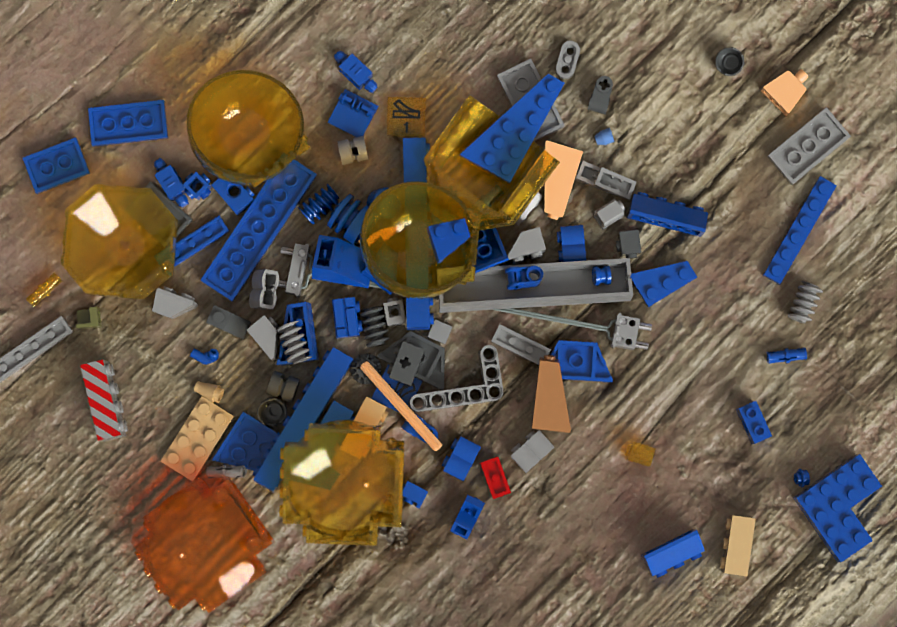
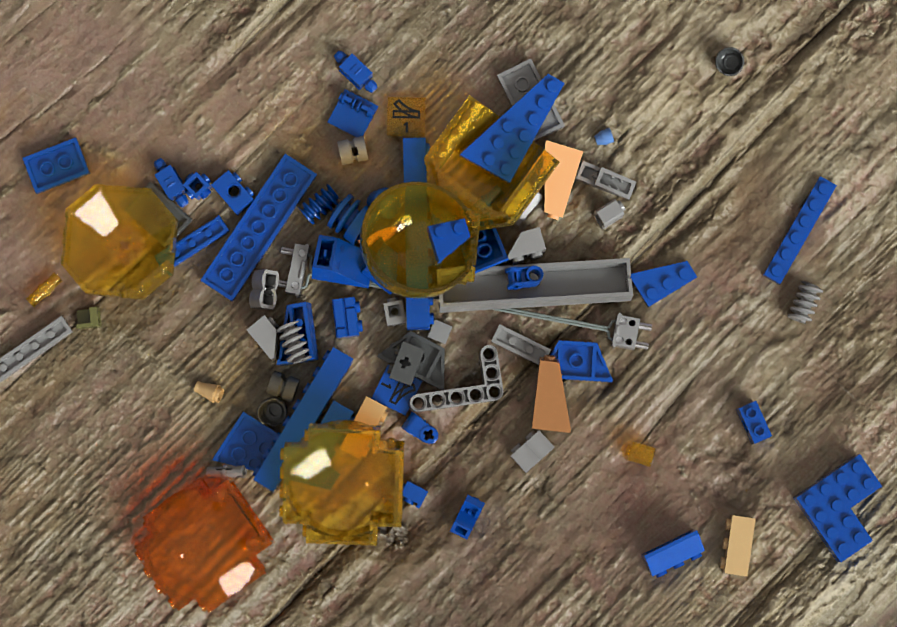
(103, 400): light grey brick -> none
(128, 123): blue plate -> none
(172, 305): light grey slope -> none
(197, 439): tan plate -> none
(205, 358): blue arm -> none
(228, 322): dark grey slope -> none
(245, 127): clear yellow windscreen -> none
(358, 374): dark grey gear -> none
(374, 326): dark grey piece -> none
(401, 406): light nougat axle -> none
(461, 458): blue brick -> none
(495, 477): red plate -> none
(567, 60): light grey plate -> none
(572, 243): blue brick -> none
(600, 98): dark grey piece -> none
(601, 275): blue wheel -> none
(629, 244): dark grey brick -> none
(668, 215): blue slope -> none
(786, 90): light nougat torso -> none
(787, 355): blue pin -> none
(801, 478): blue plate -> none
(809, 146): light grey plate -> none

